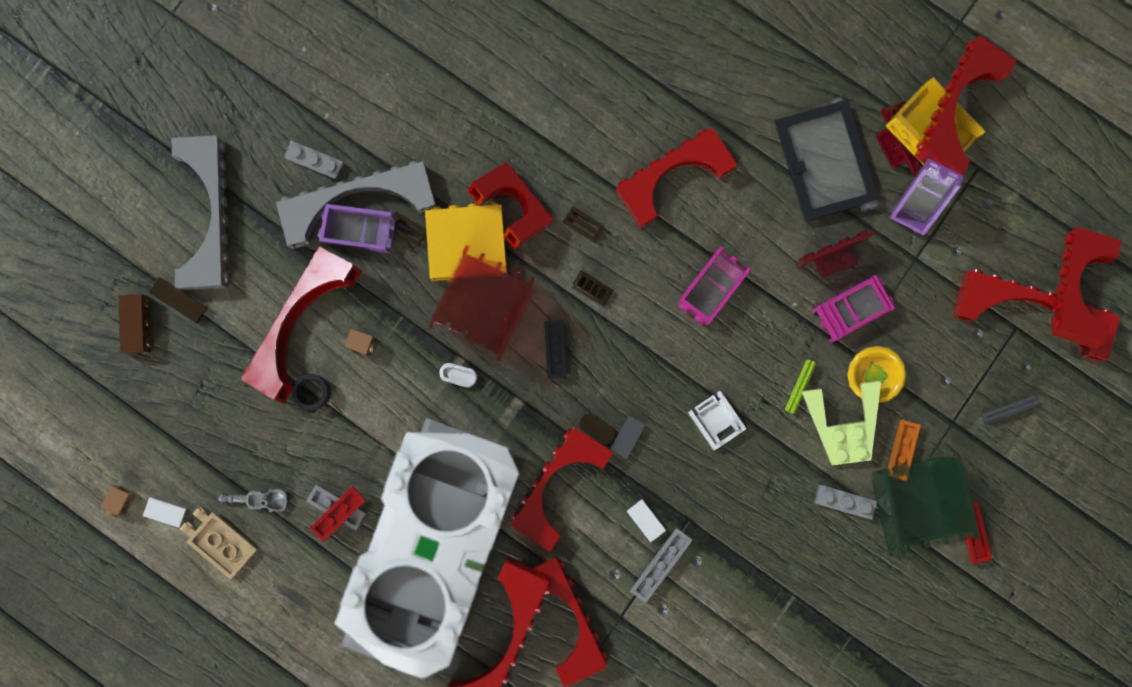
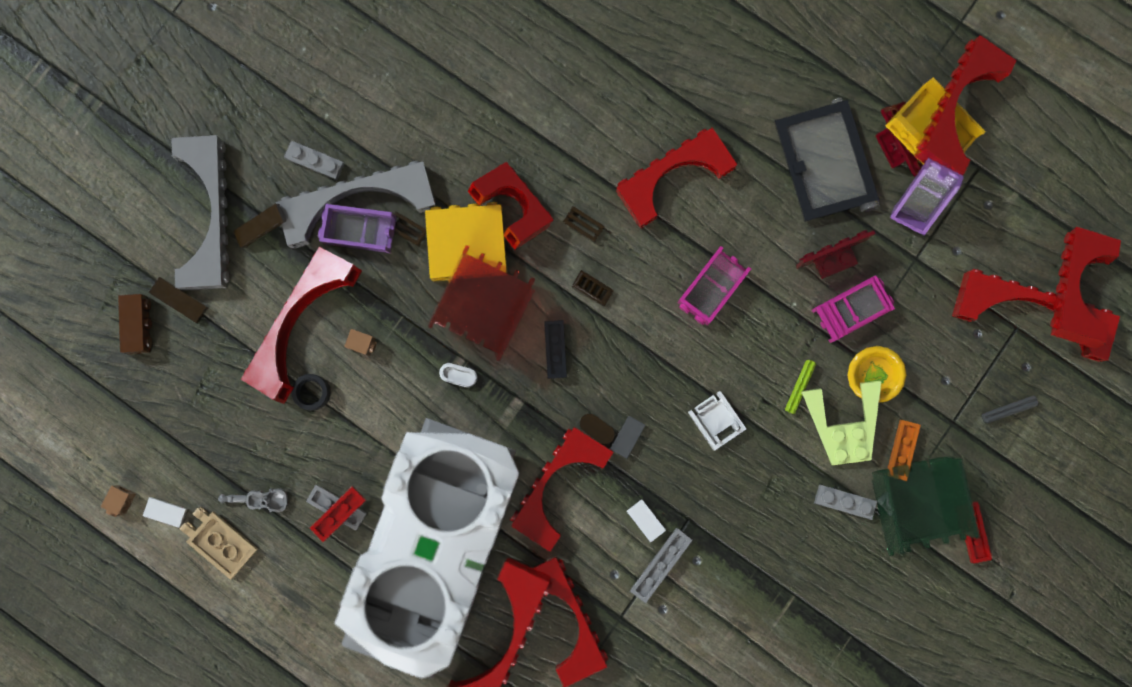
(260, 225): none -> dark brown tile

